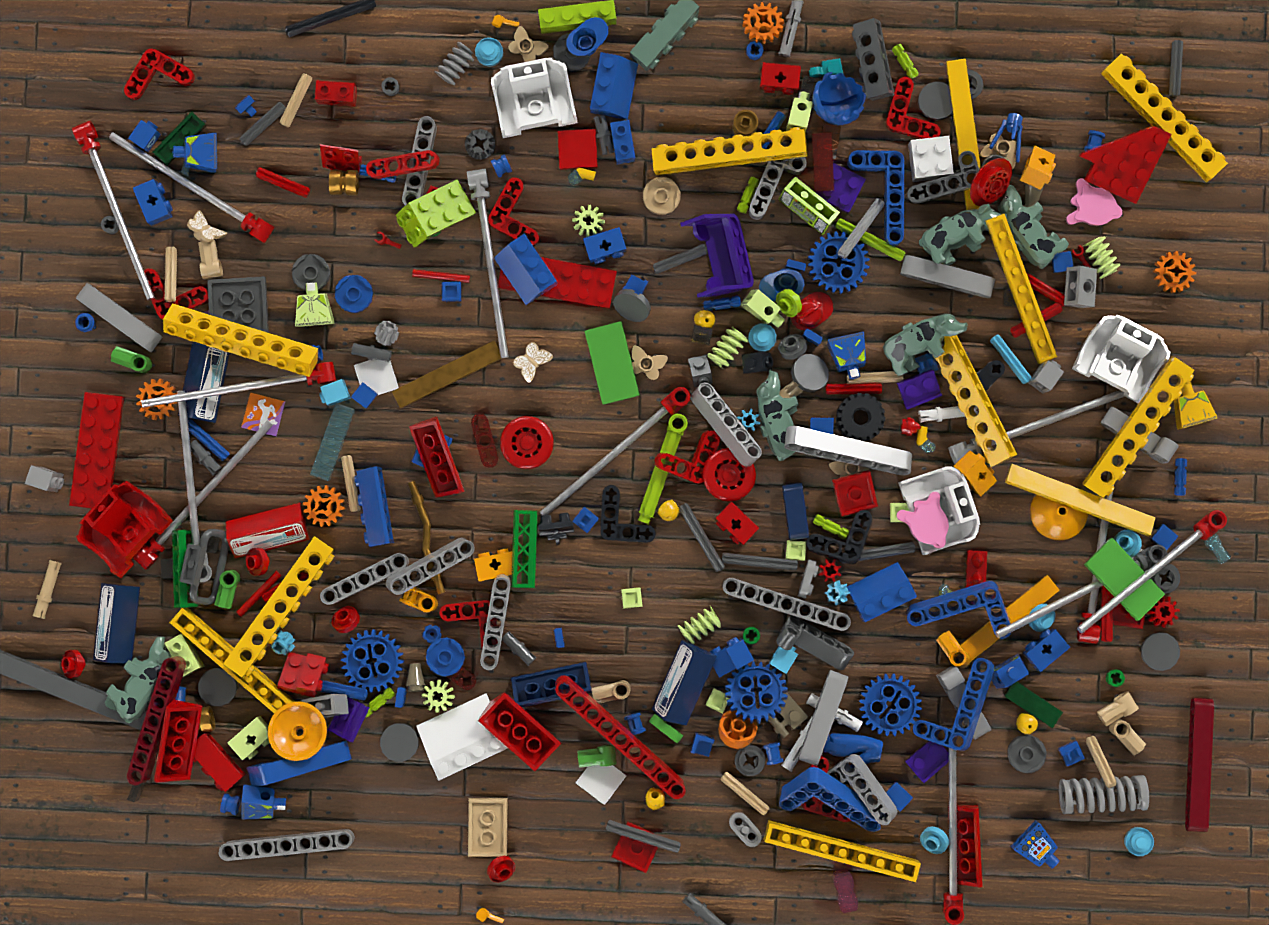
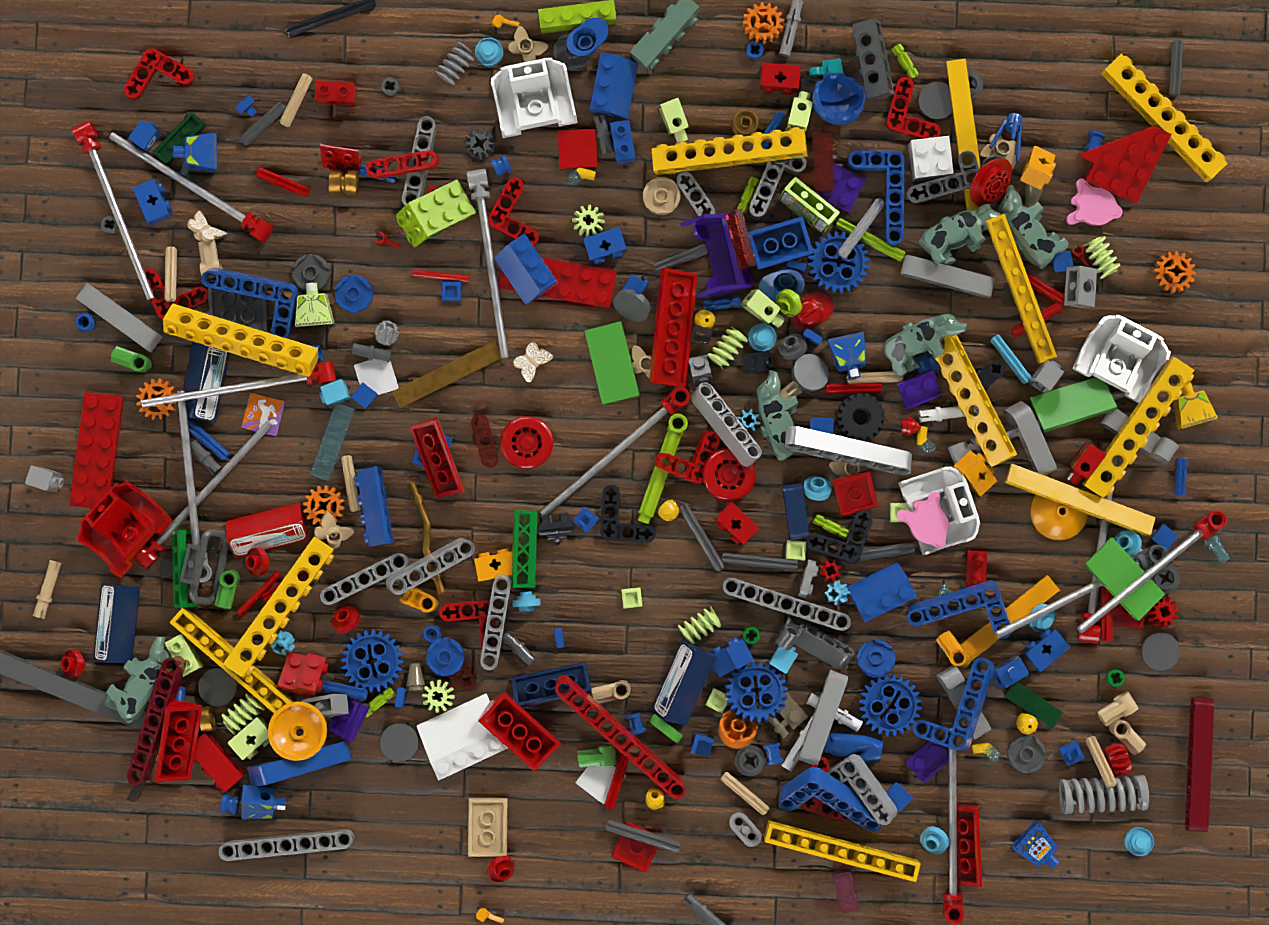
(242, 713): none -> yellowish green piece
(259, 292): none -> blue beam
(331, 531): none -> tan animal
(526, 601): none -> medium azure plate
(616, 782): none -> red axle
(673, 110): none -> yellowish green torso
(673, 328): none -> red plate
(697, 188): none -> light grey beam
(740, 239): none -> clear red plate
(780, 243): none -> blue slope
(817, 488): none -> medium azure plate
(876, 658): none -> blue tile
(986, 748): none -> arm
(1031, 437): none -> light grey beam
(1072, 404): none -> bright green tile
(1087, 454): none -> red torso
(1118, 759): none -> red gear

